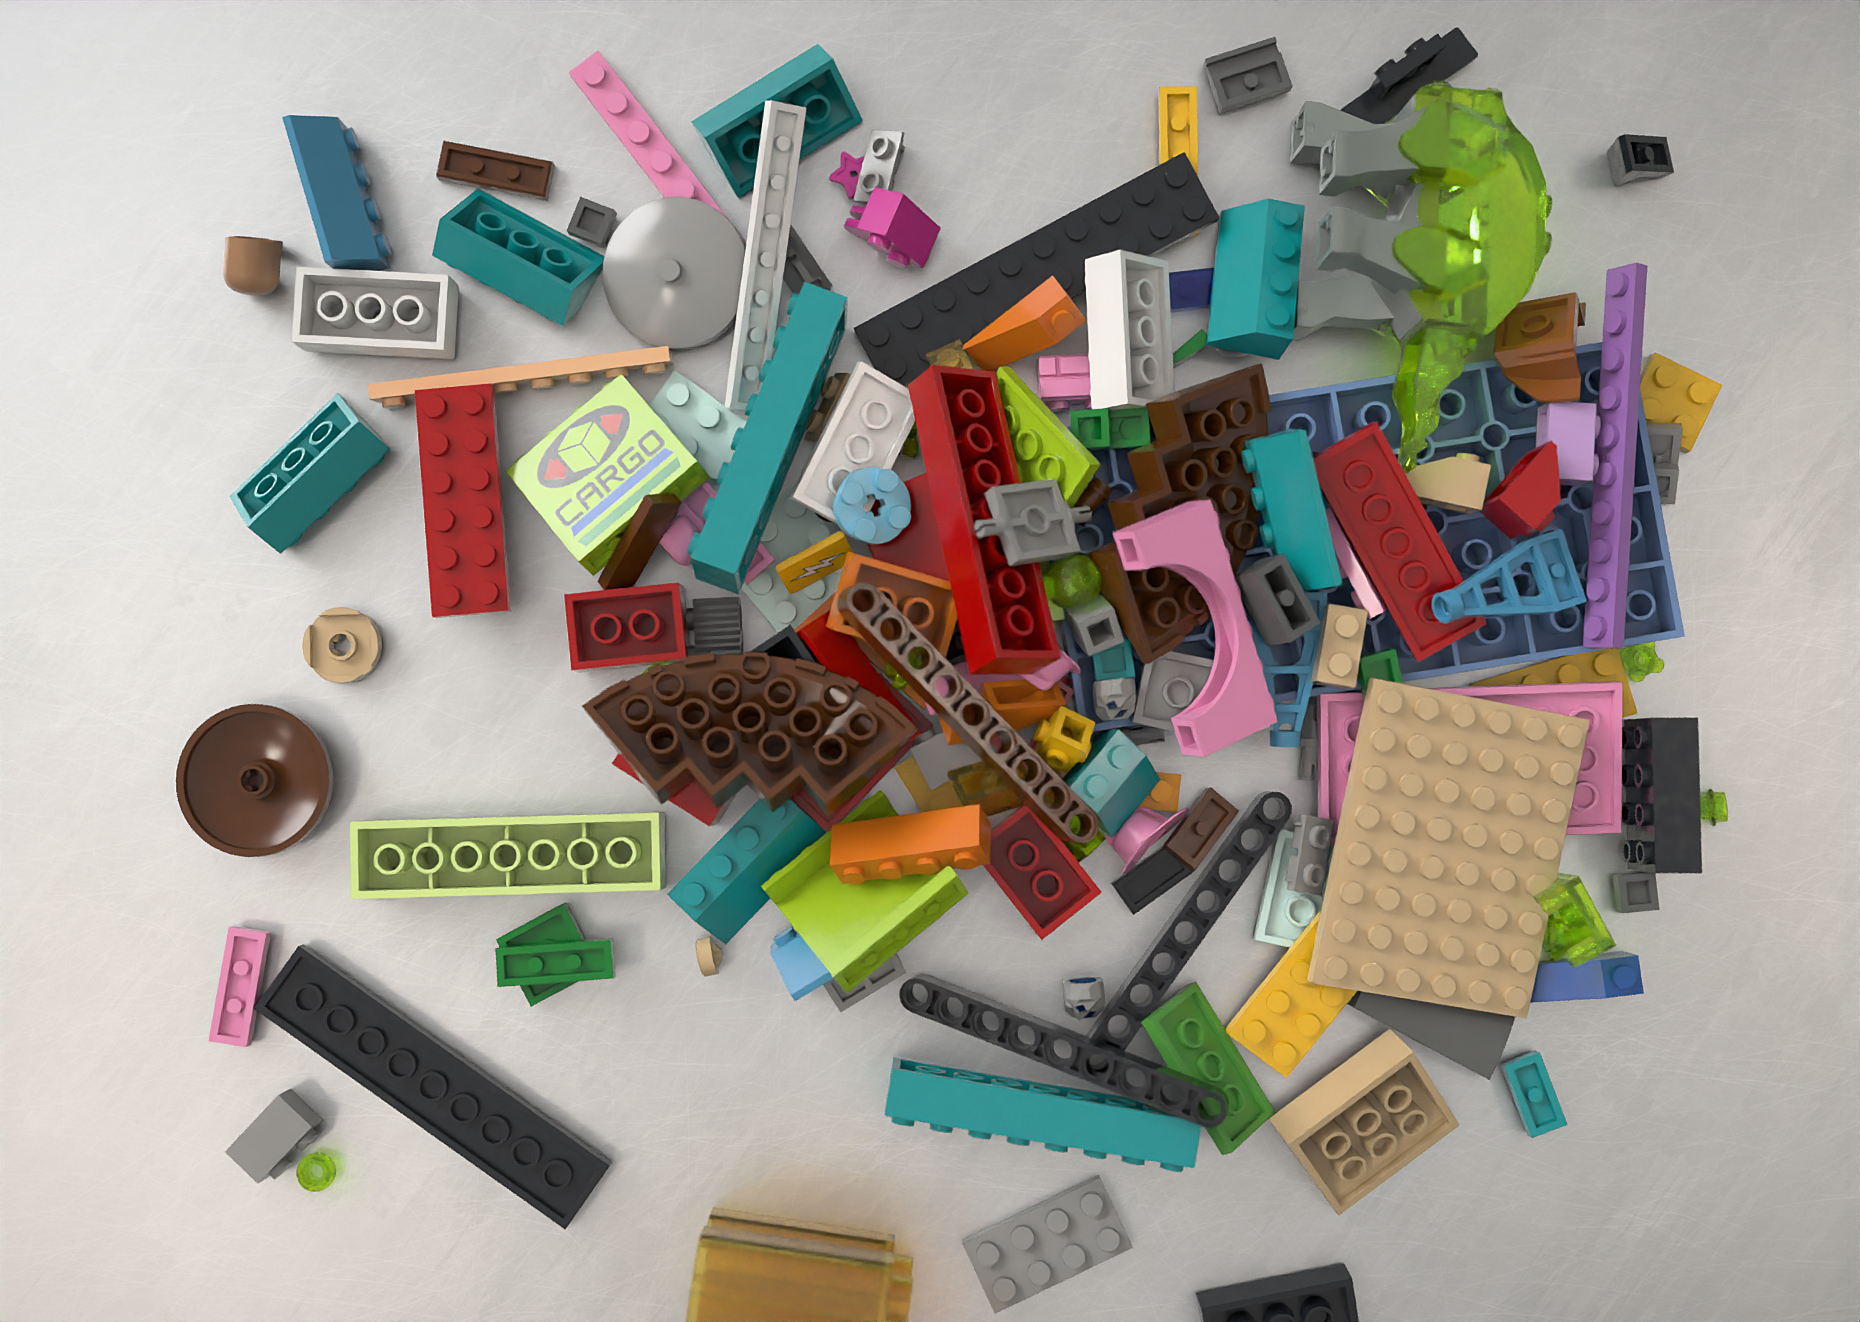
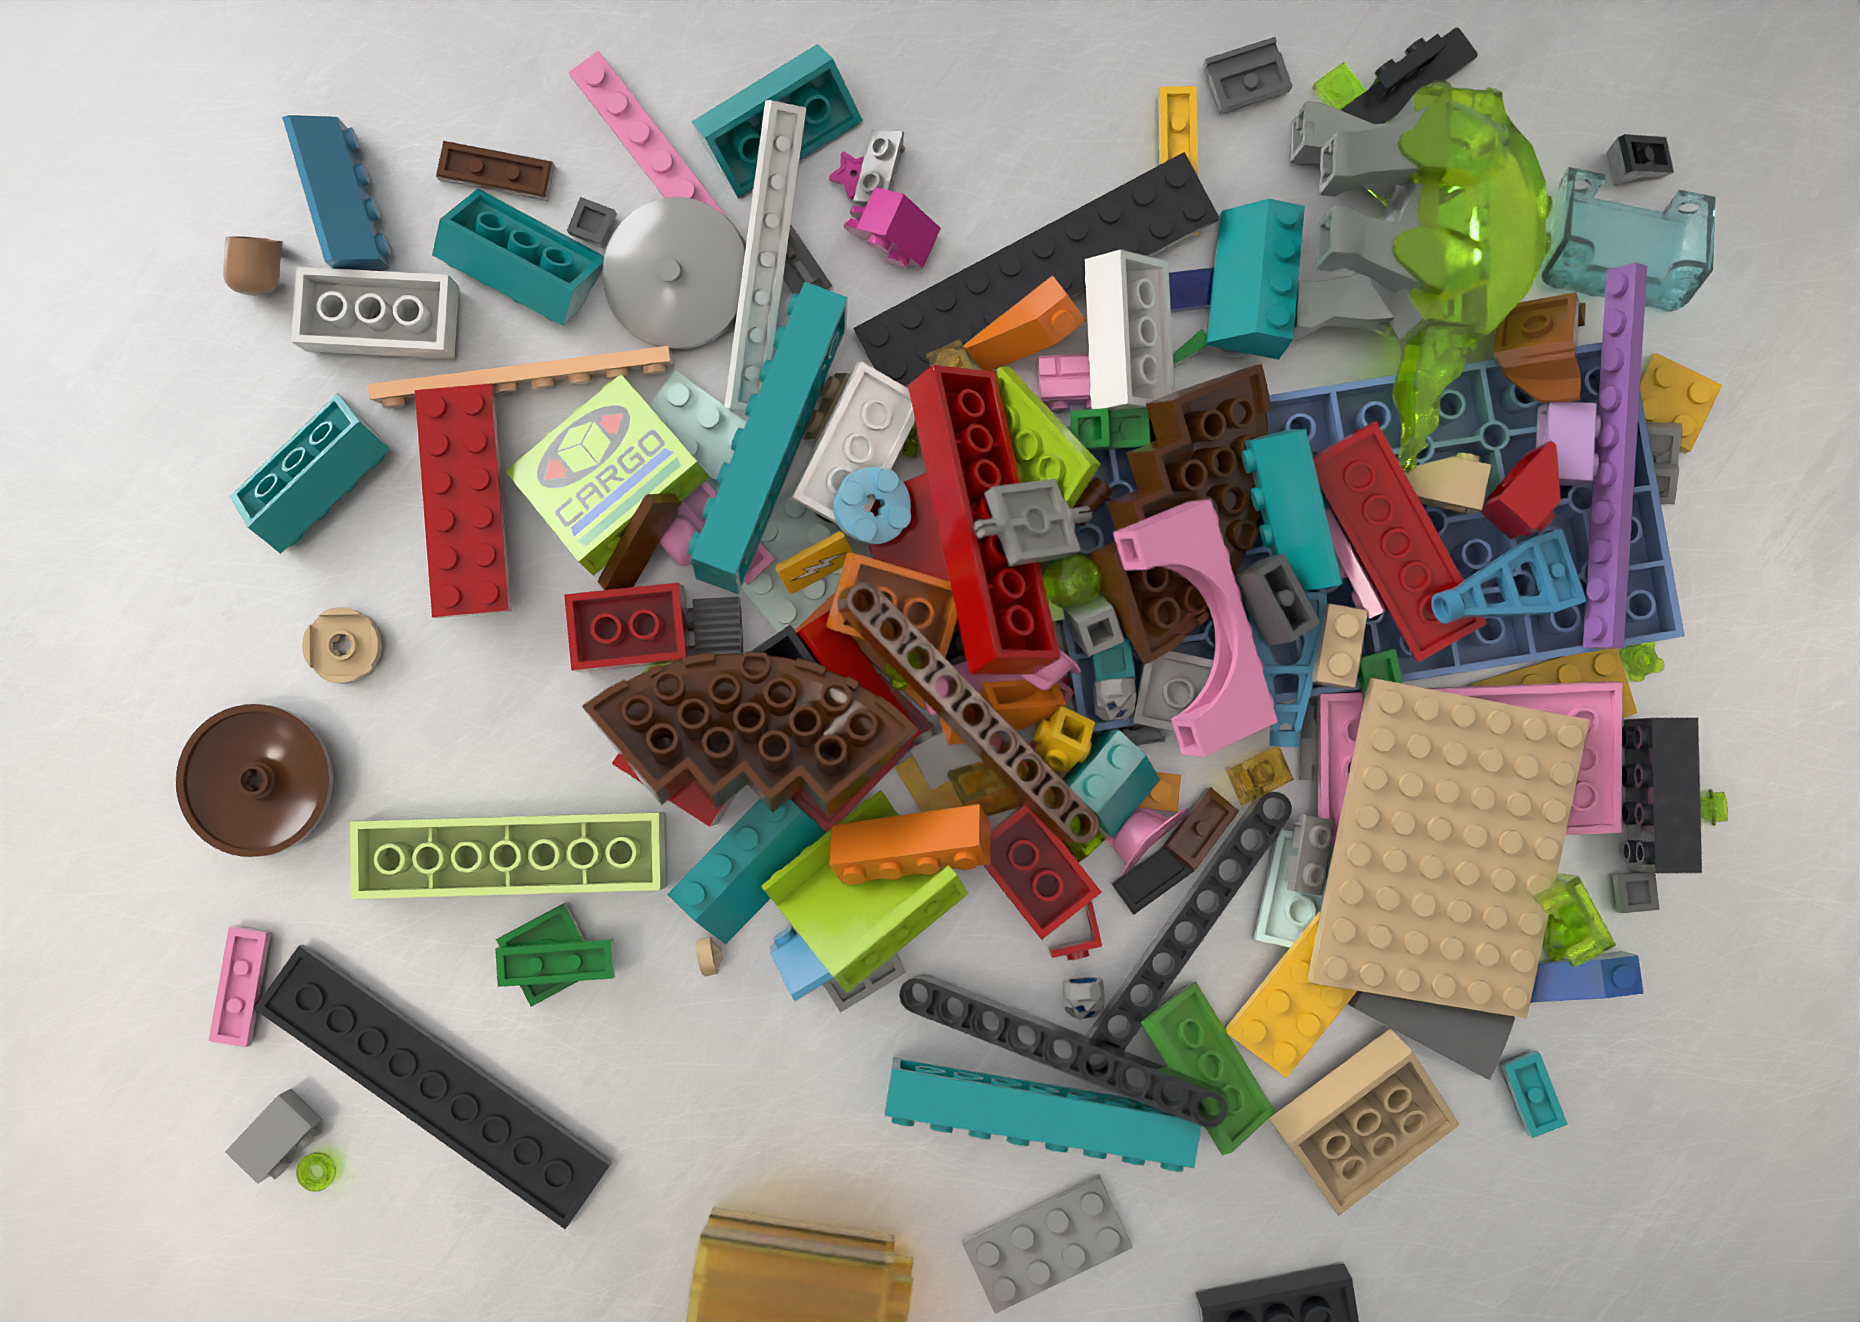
(1080, 948): none -> red bracket
(1259, 775): none -> clear yellow slope
(1338, 87): none -> clear neon green plate
(1604, 234): none -> clear light blue windscreen

